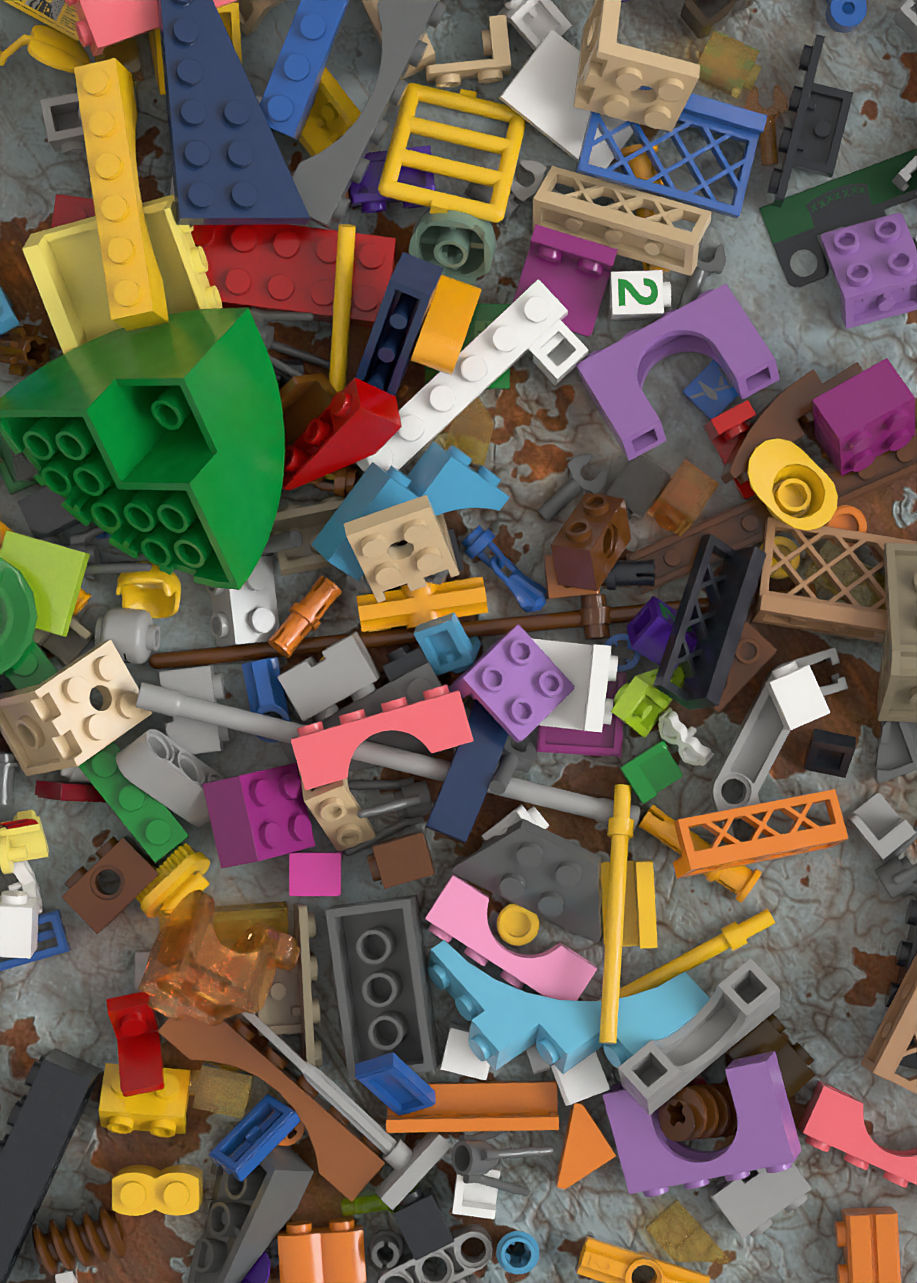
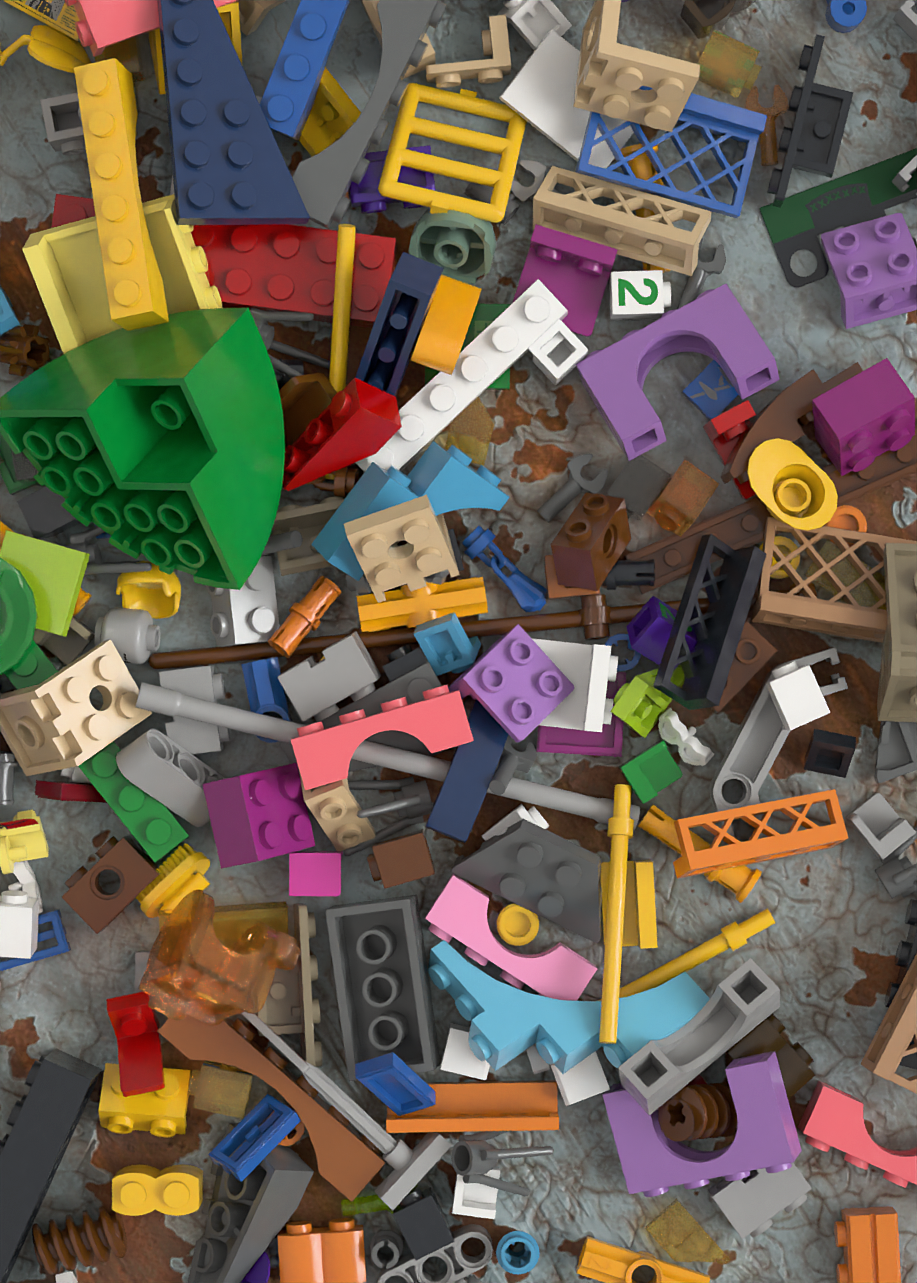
(583, 1147): orange slope -> none

